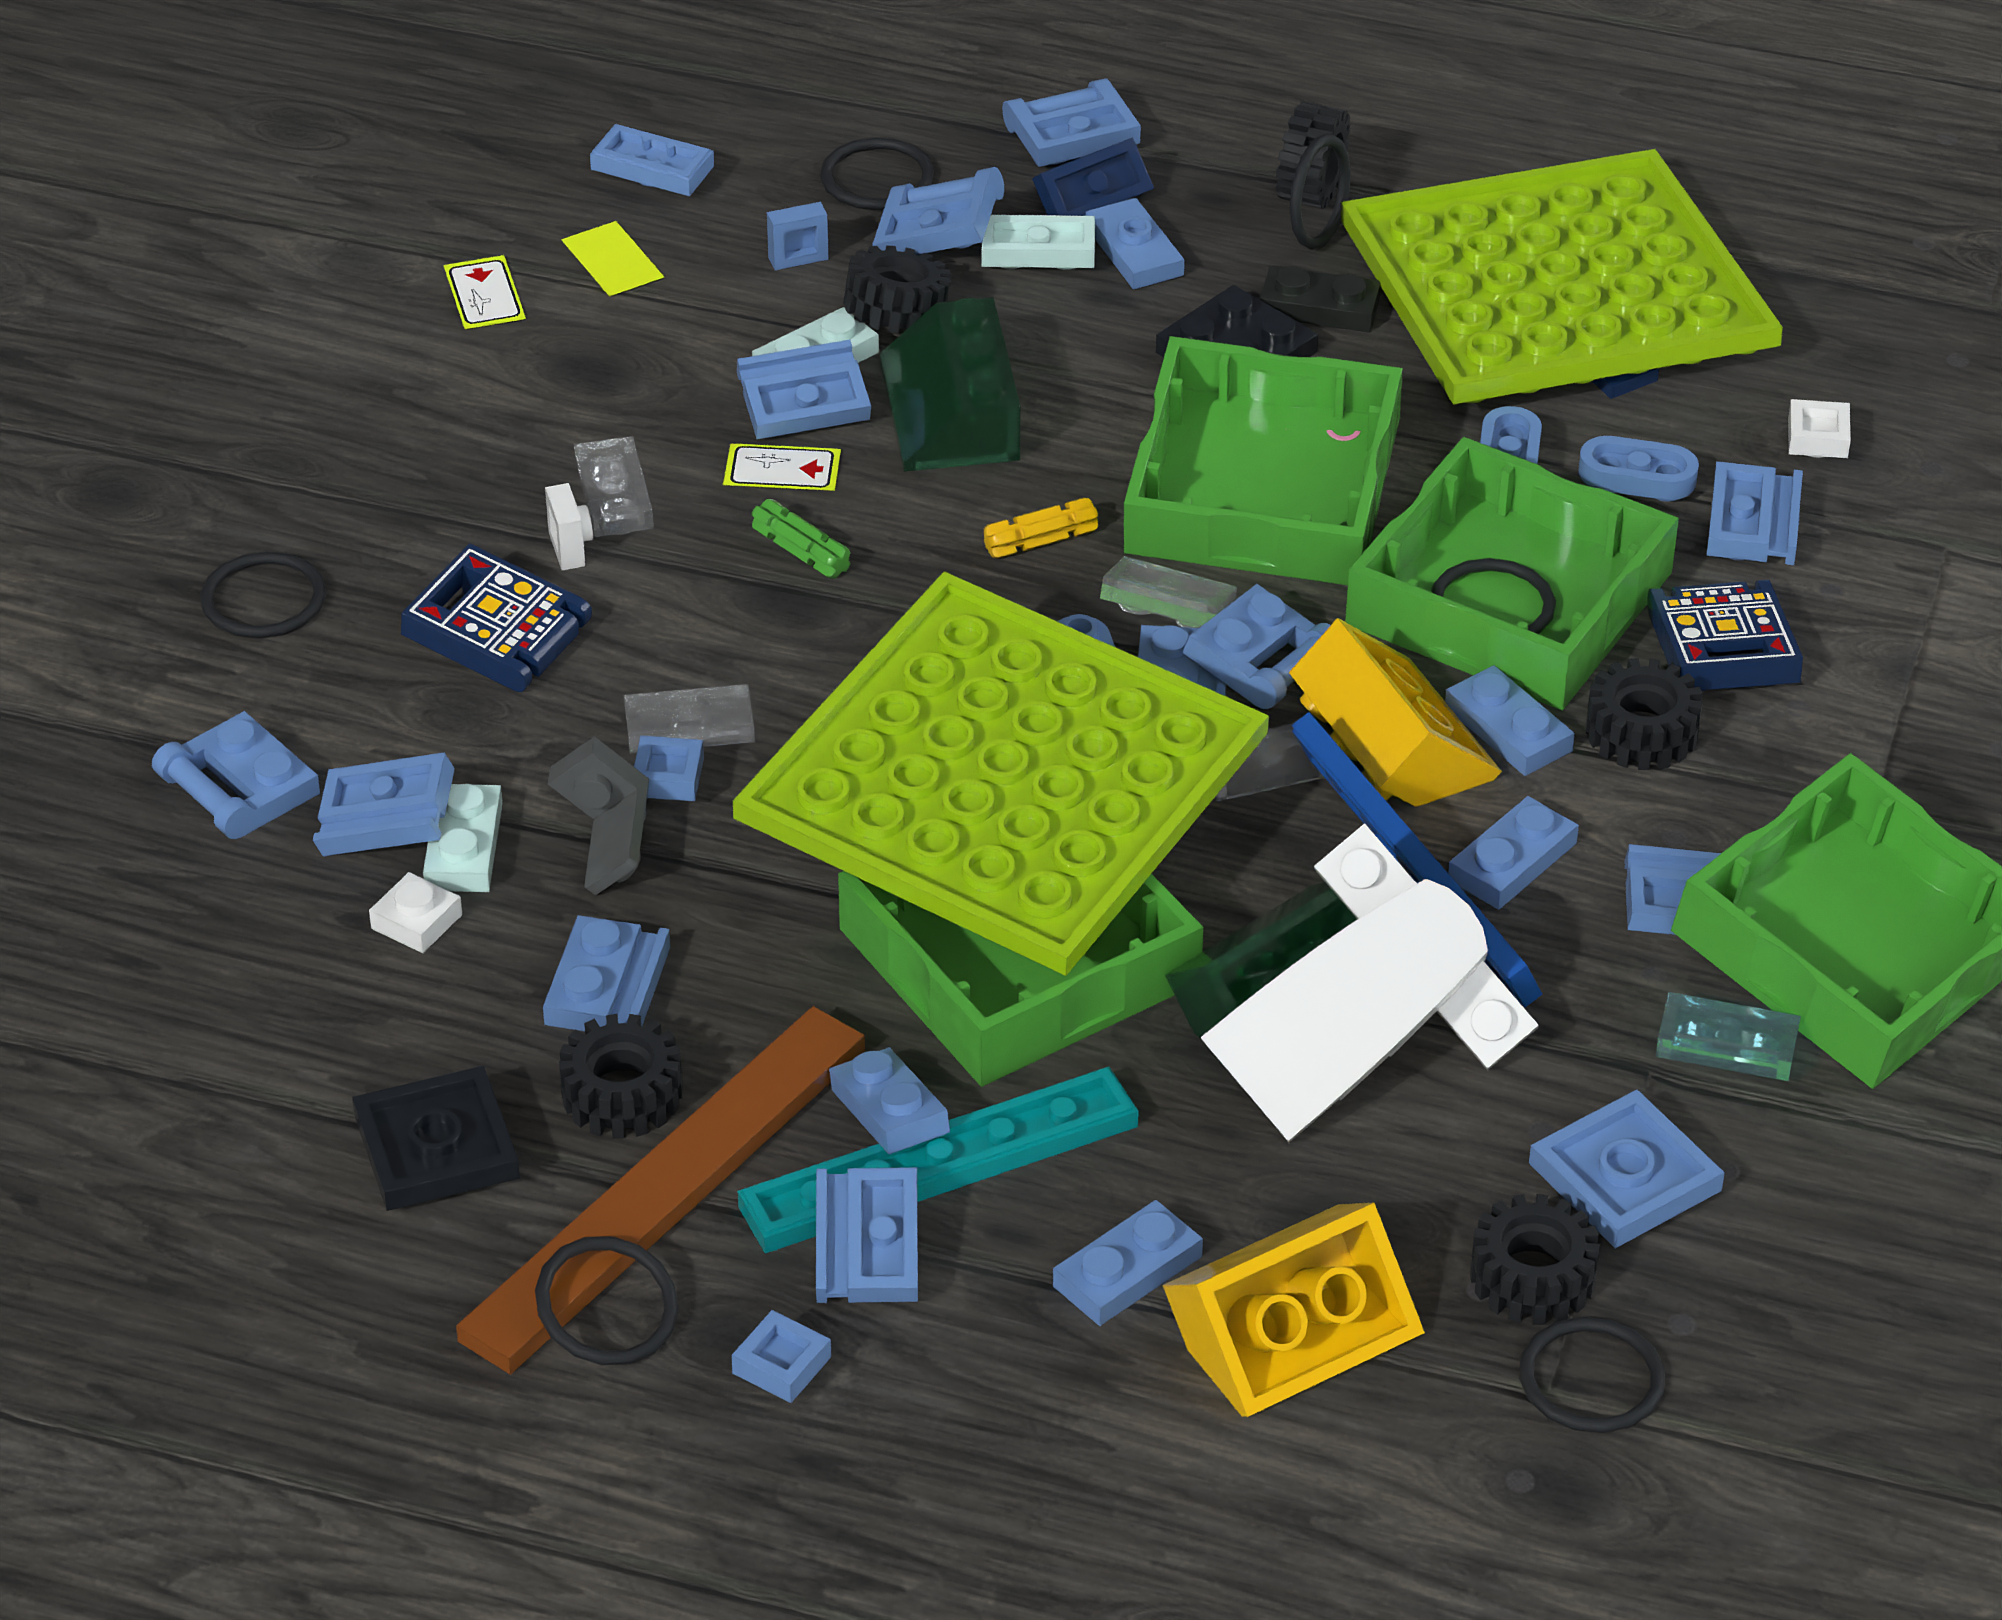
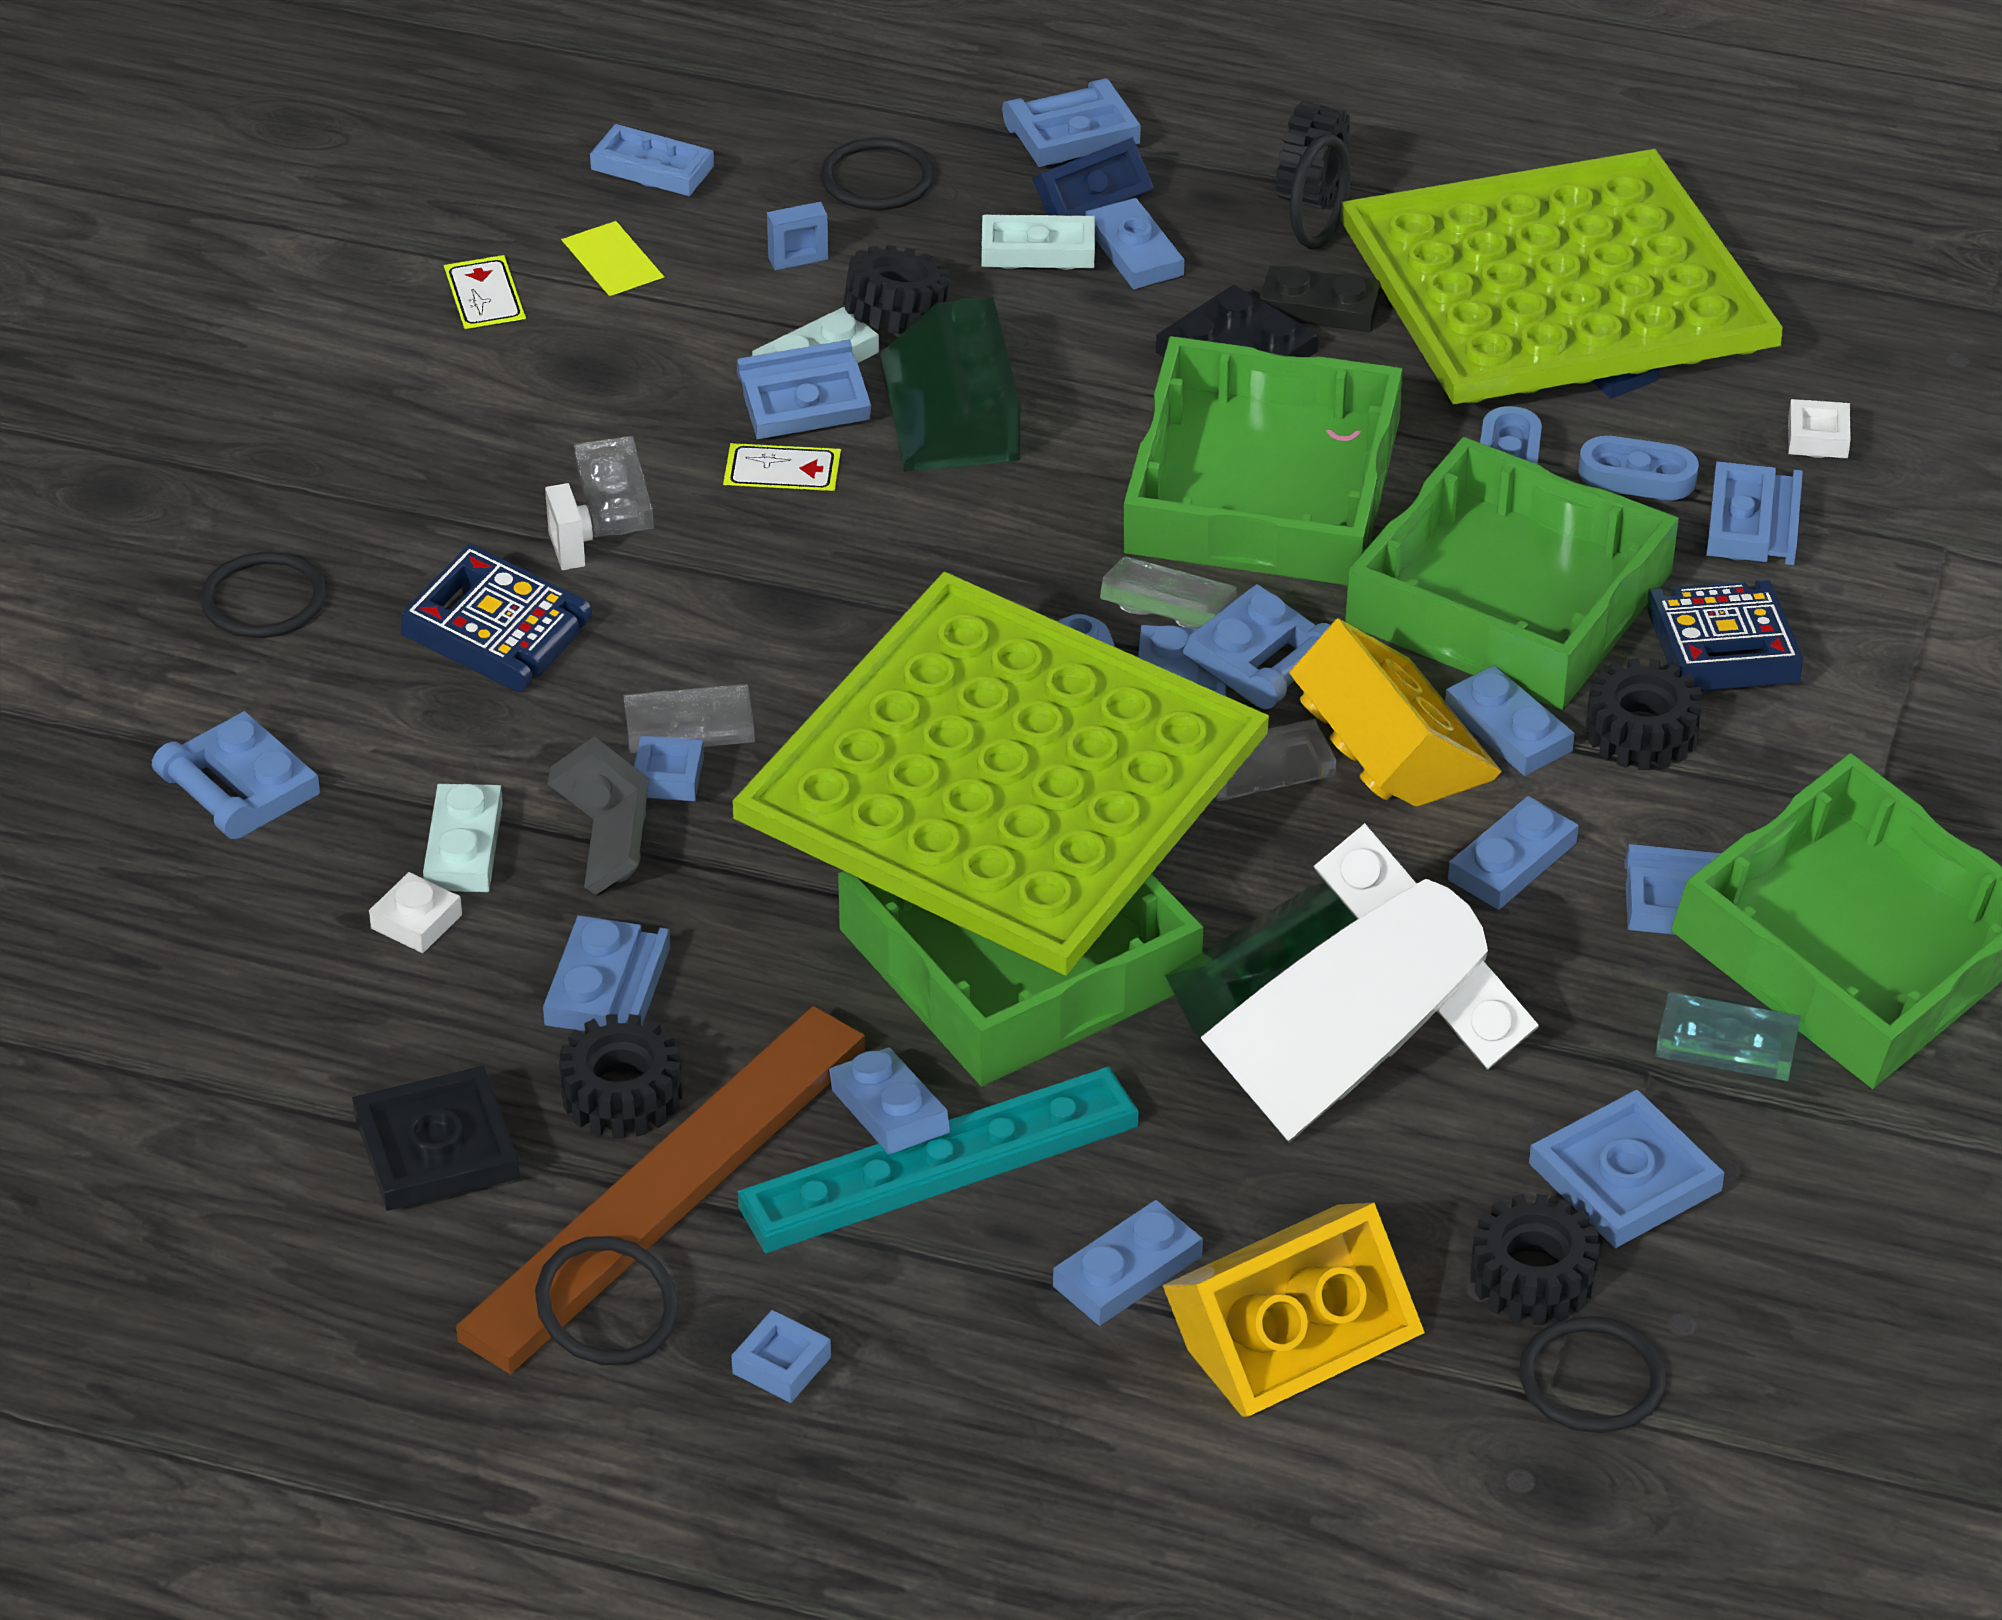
(384, 804): medium blue plate -> none
(801, 538): bright green axle -> none
(867, 1235): medium blue plate -> none
(940, 214): medium blue plate -> none
(1040, 528): yellow axle -> none
(1406, 847): blue tile -> none
(1505, 566): black piece -> none

